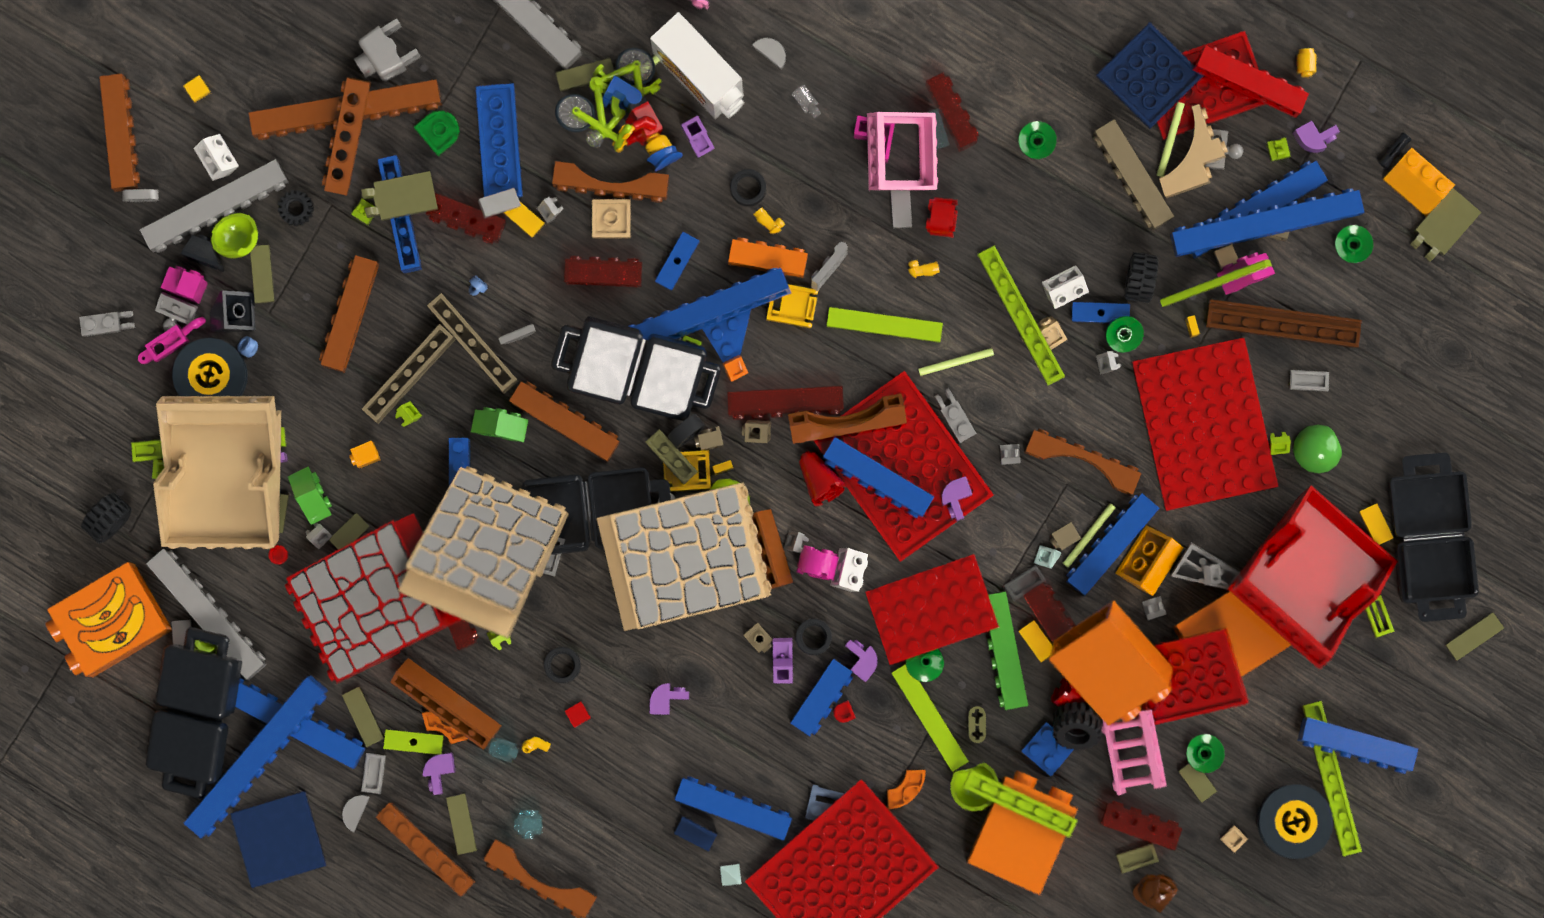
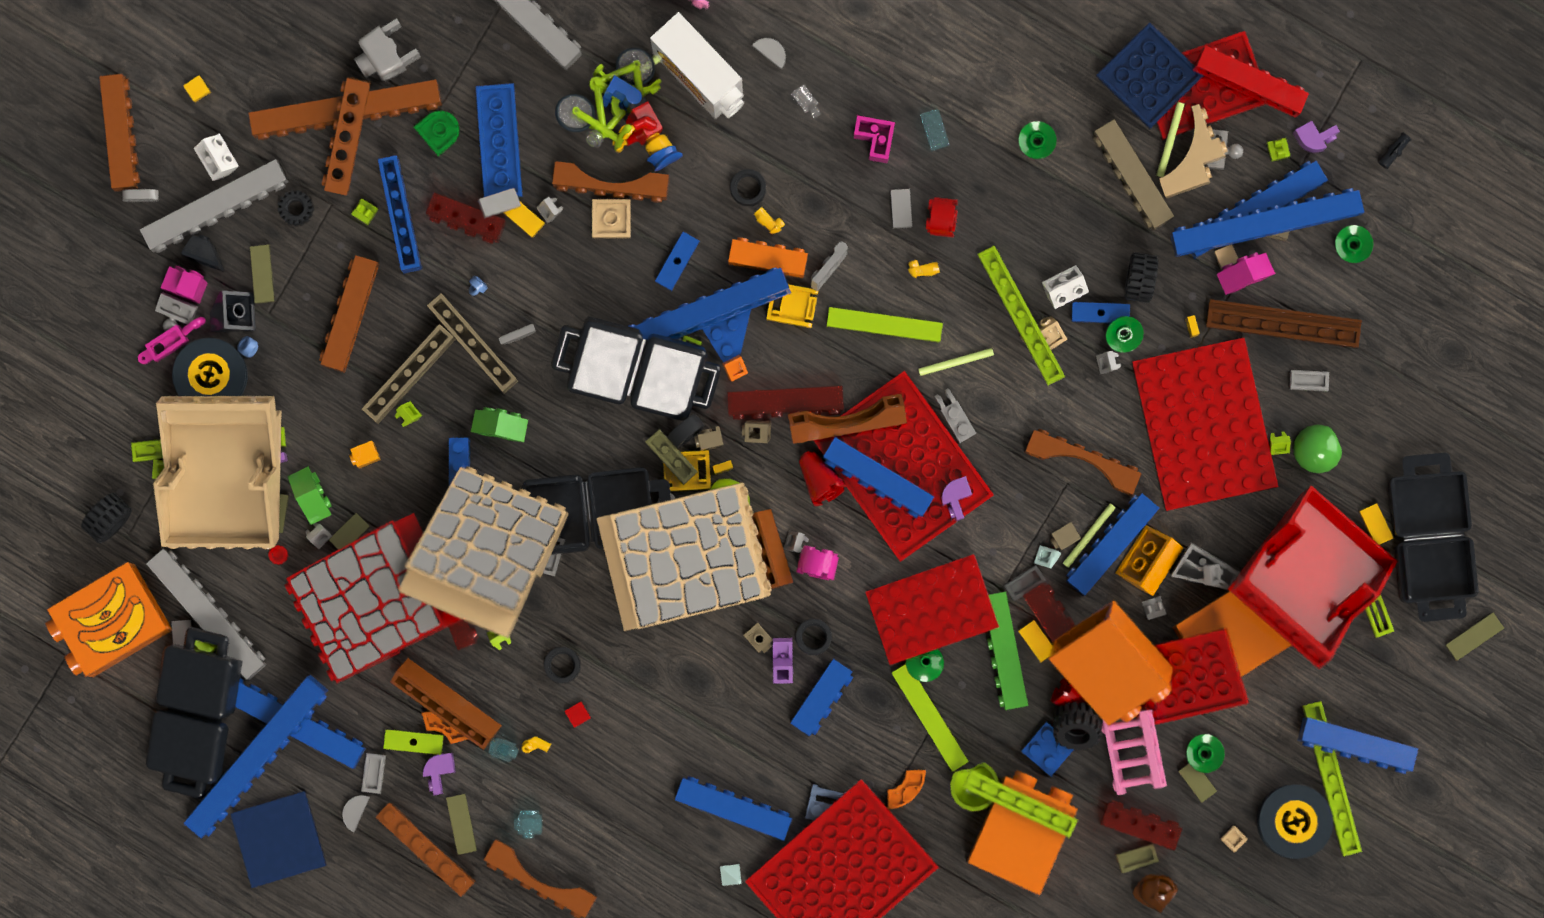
(104, 323): light grey hinge -> none
(235, 236): lime cylinder -> none
(363, 716): olive tile -> none
(401, 196): olive tile -> none
(564, 421): dark orange brick -> none
(581, 75): olive tile -> none
(602, 272): clear red brick -> none
(661, 698): medium lavender brick -> none
(695, 833): dark blue panel -> none
(697, 136): medium lavender brick -> none
(843, 712): red tile -> none
(850, 570): white brick -> none
(868, 660): medium lavender brick -> none
(927, 150): bright pink piece -> none
(951, 111): clear red brick -> none
(982, 724): olive beam -> none
(1010, 454): light grey tile -> none
(1215, 282): lime tile -> none
(1306, 62): yellow brick -> none
(1418, 182): light orange slope -> none
(1445, 224): olive tile -> none

